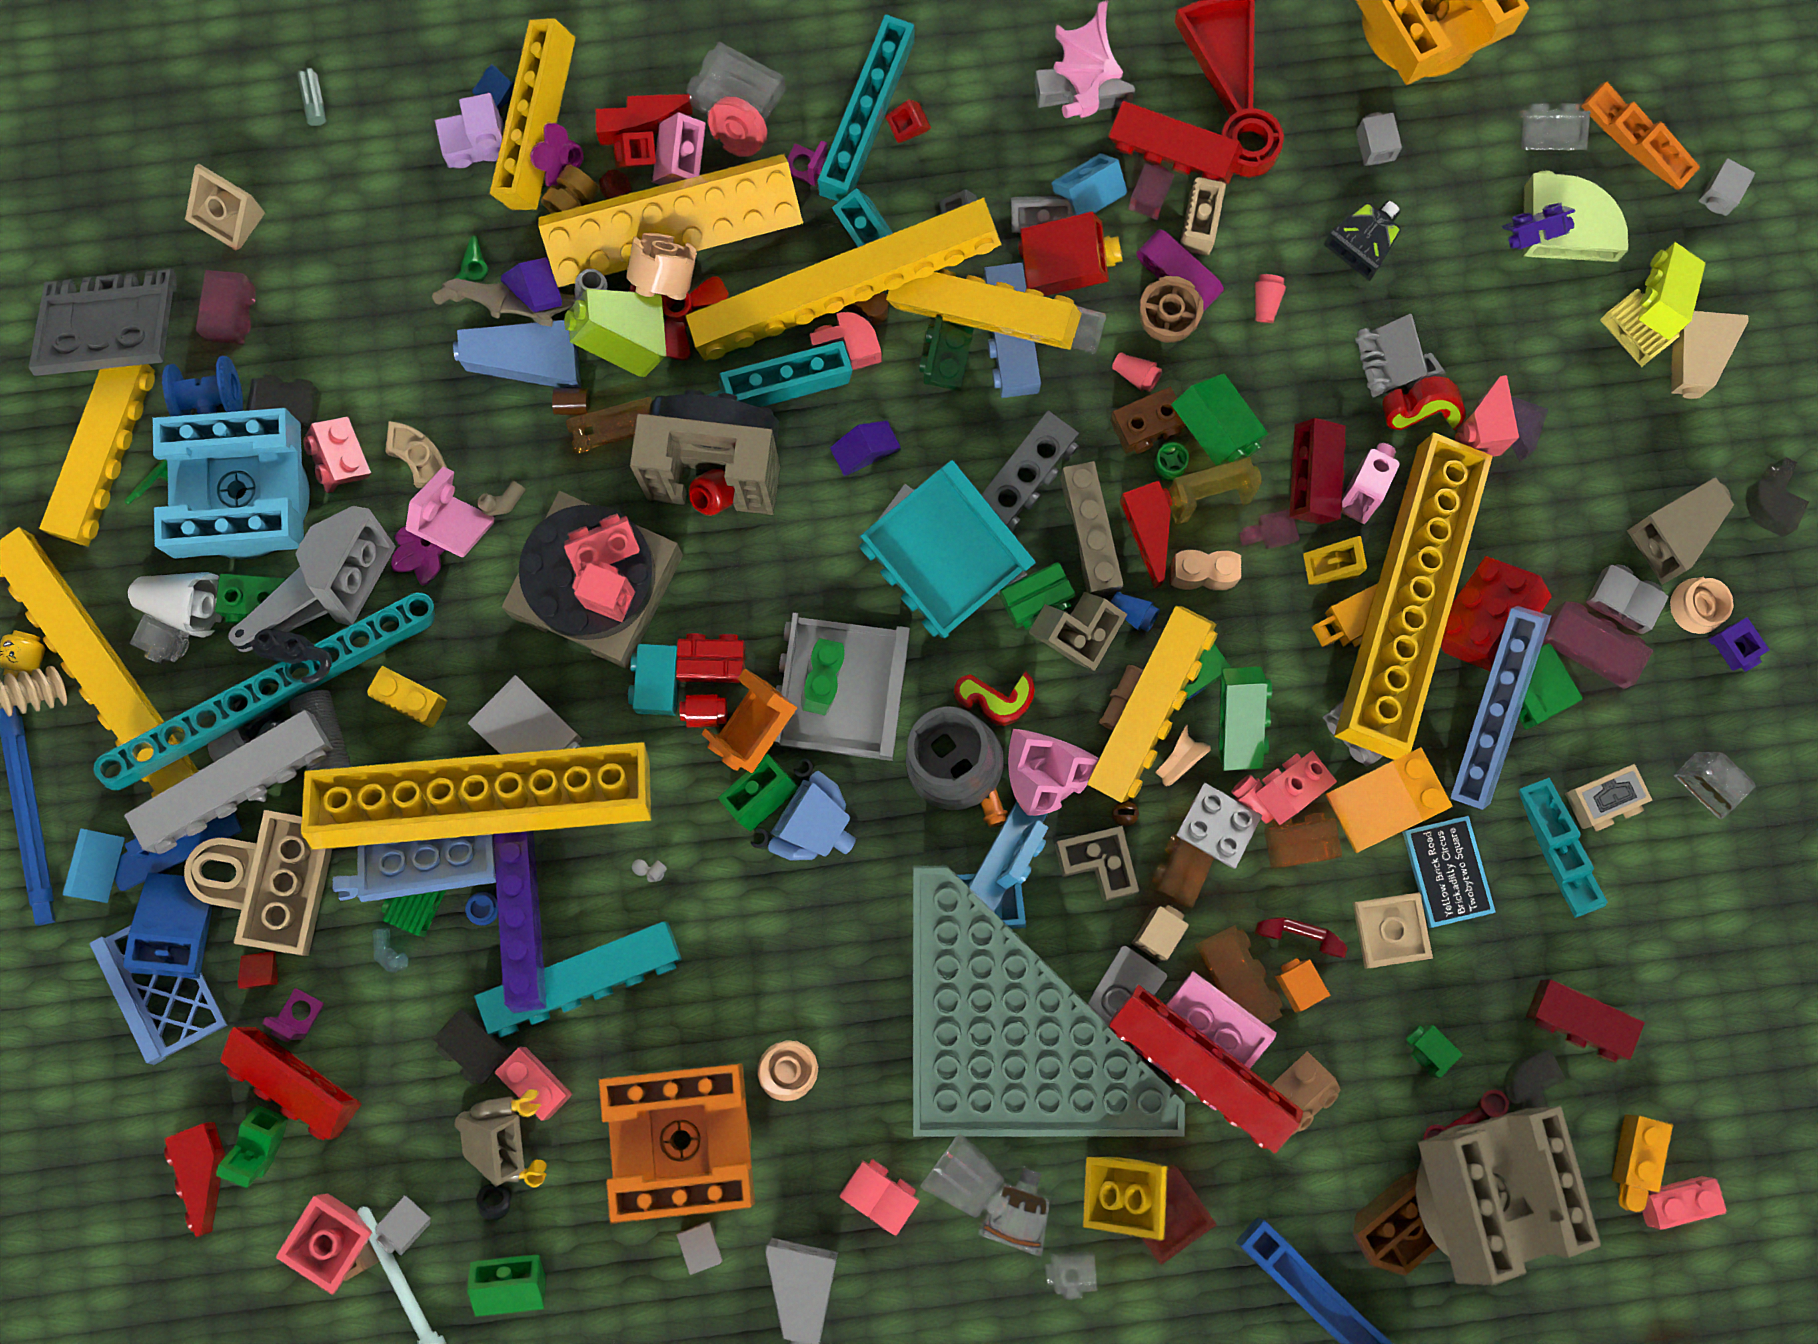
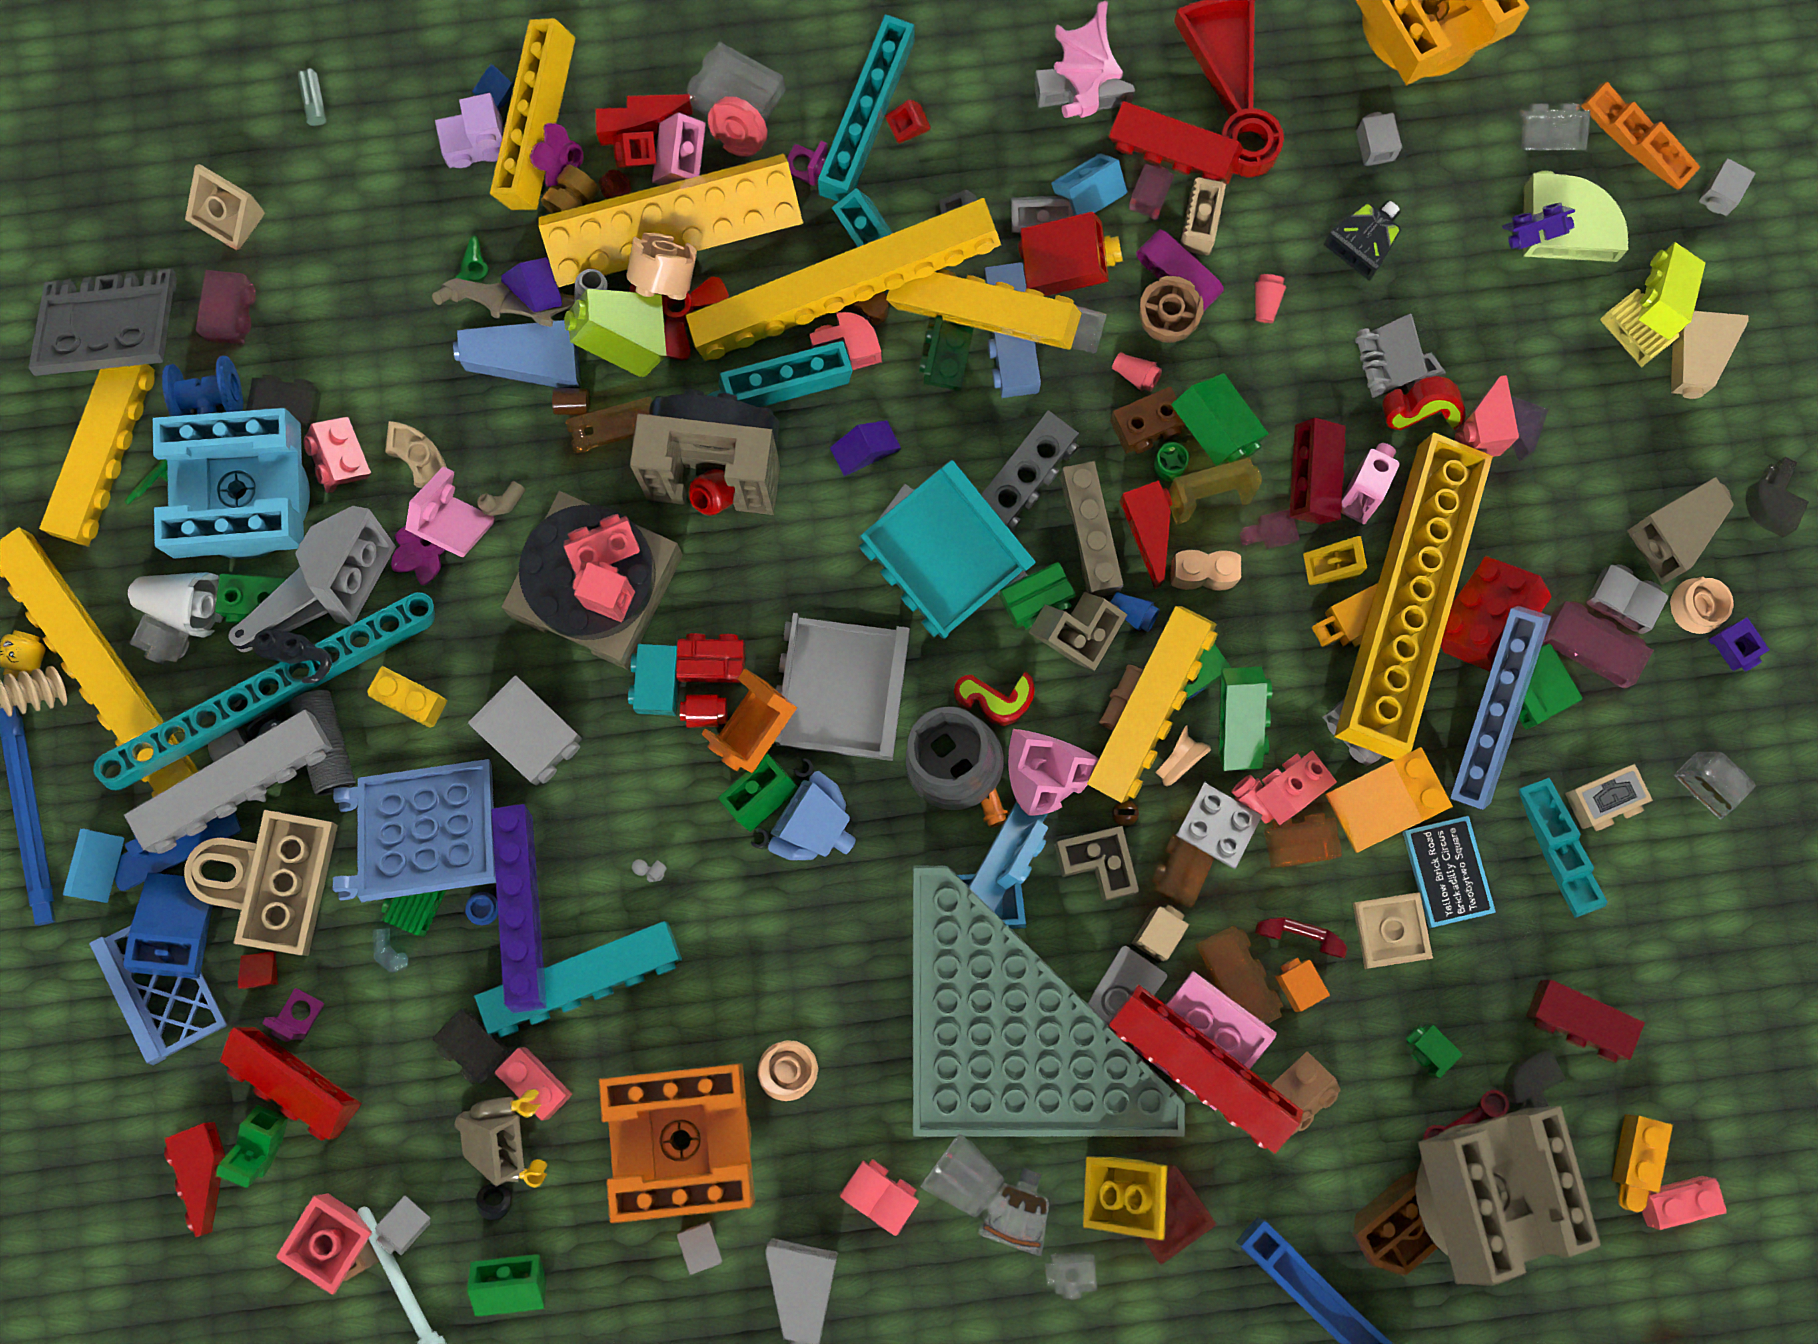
(476, 796): yellow brick -> none
(822, 676): green brick -> none

